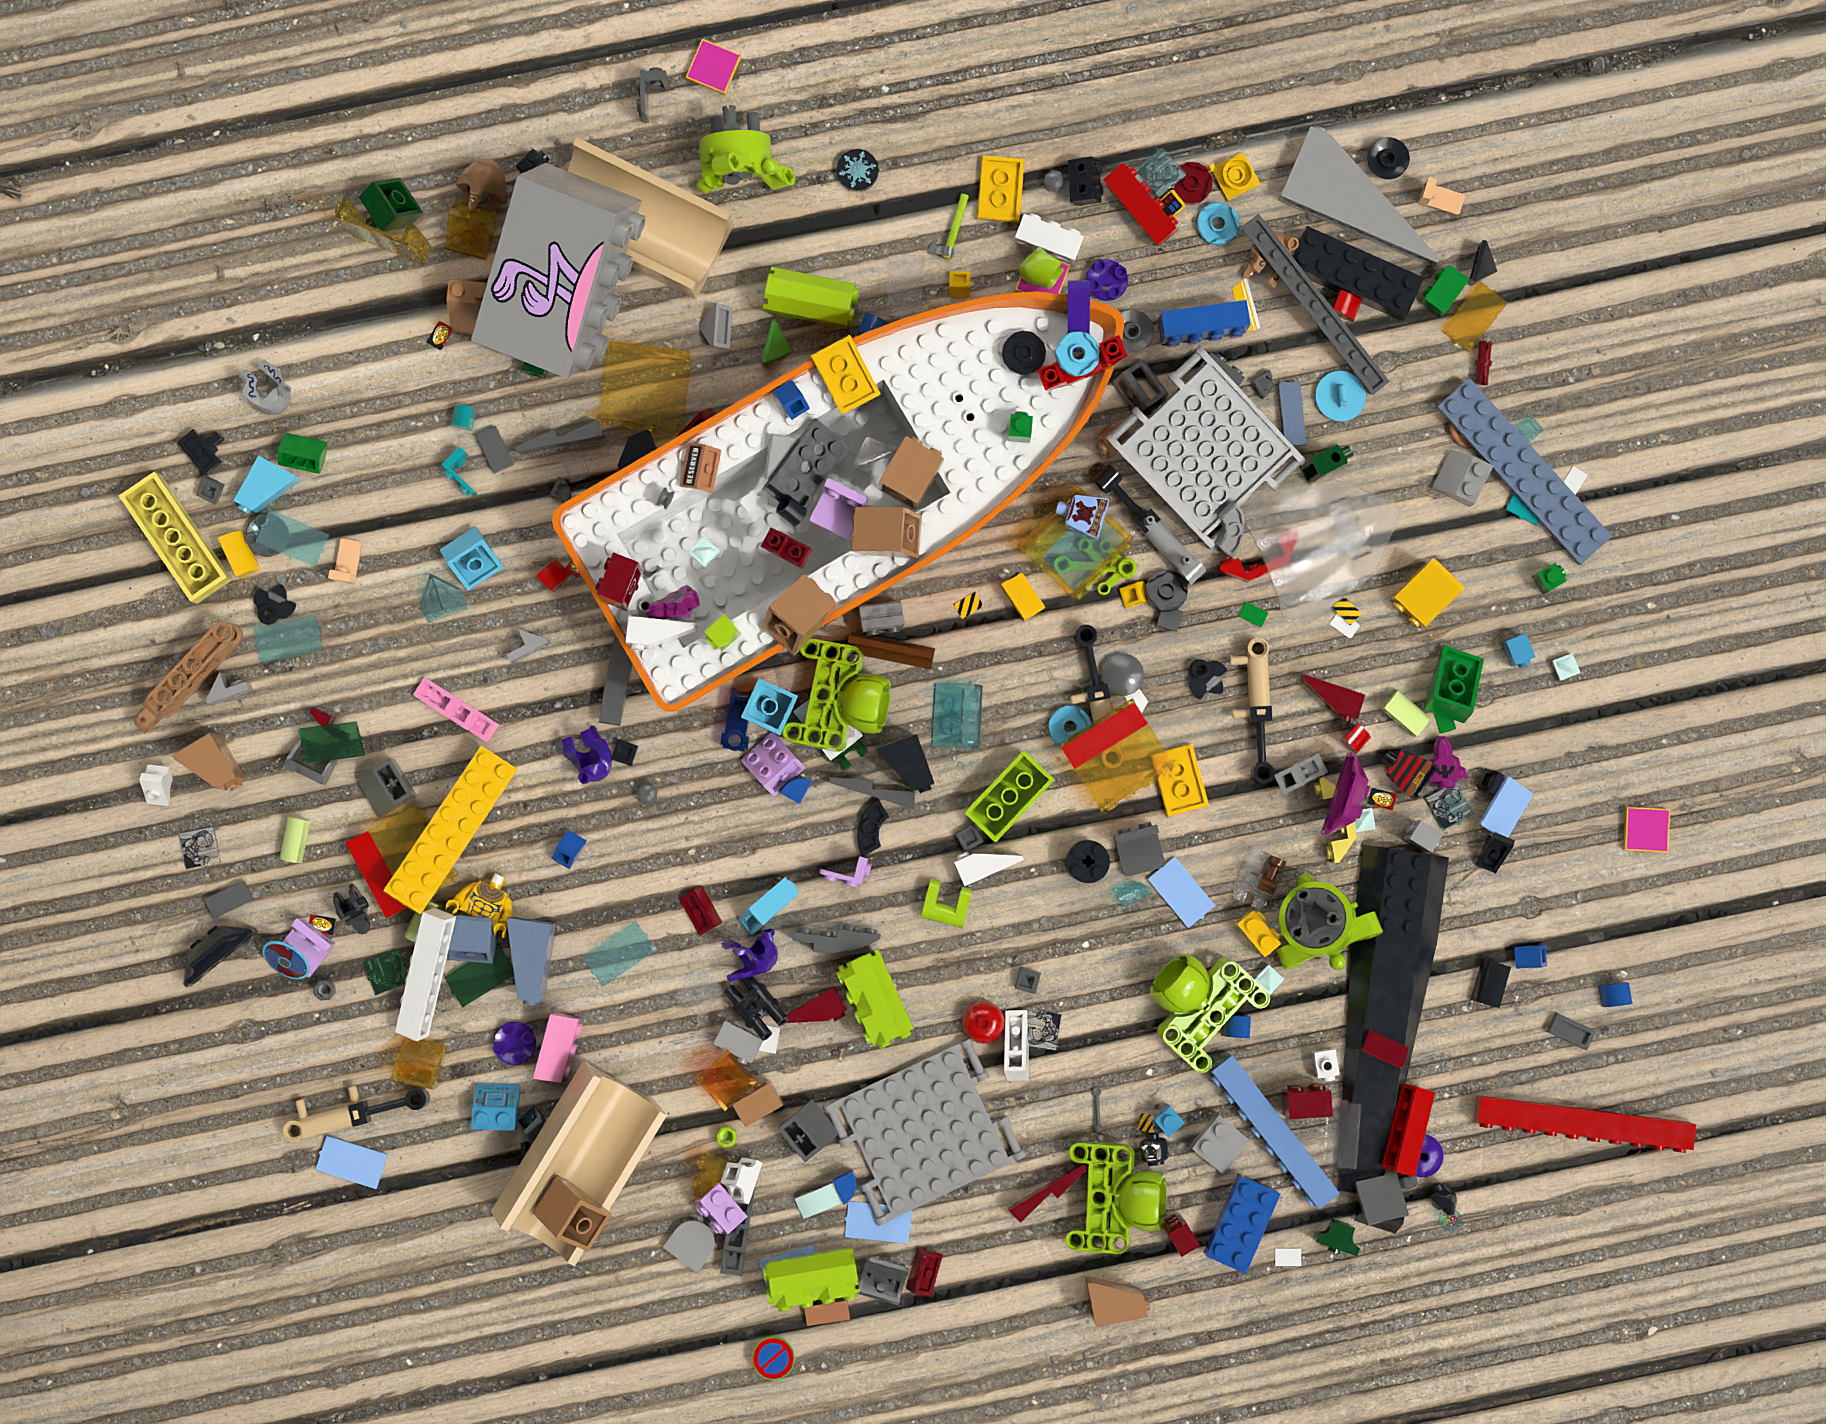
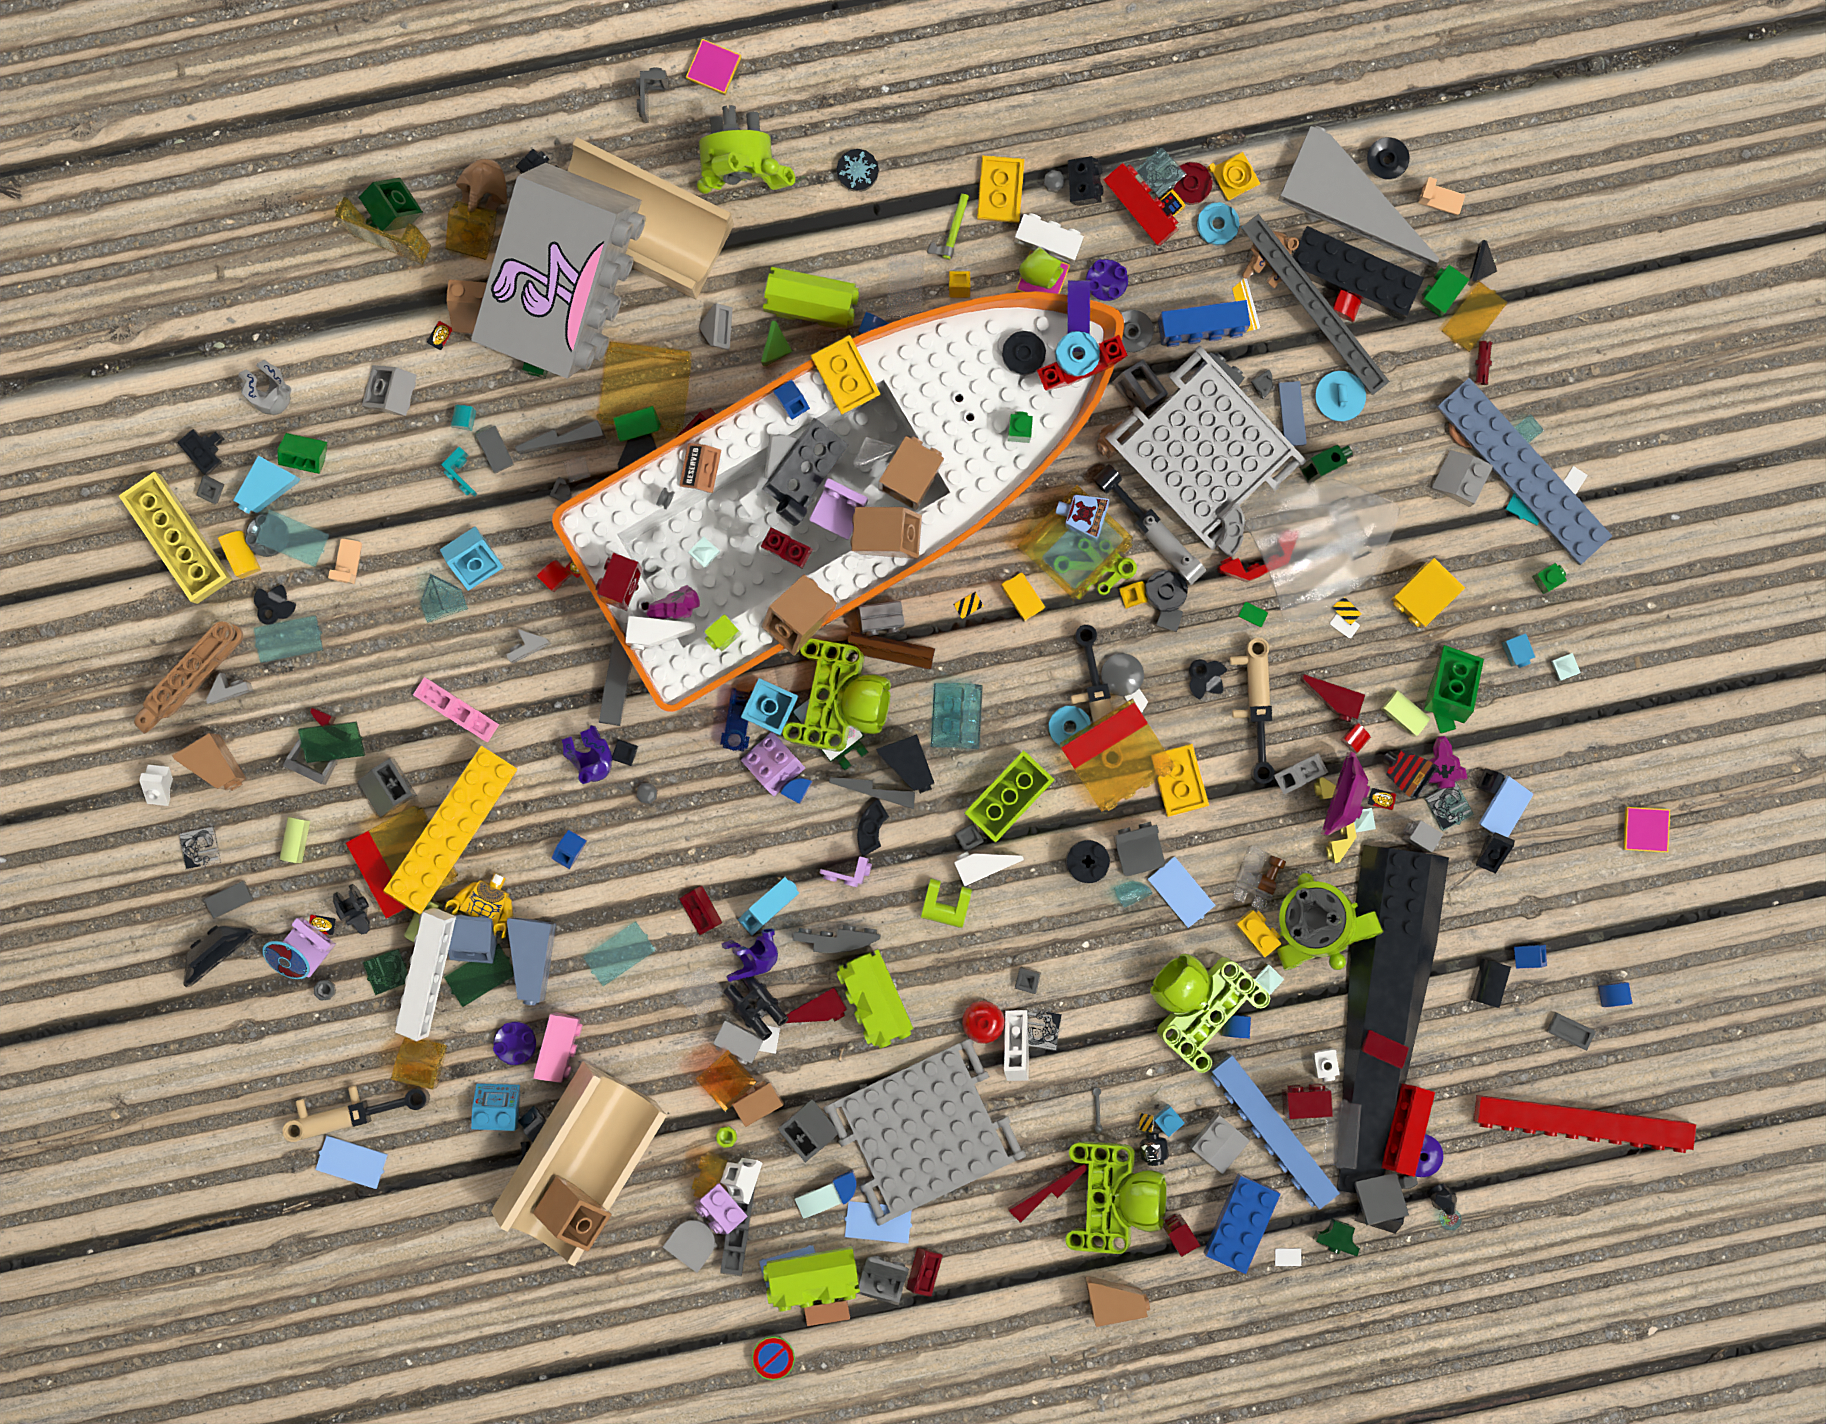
(389, 390): none -> light grey slope
(637, 423): none -> green slope

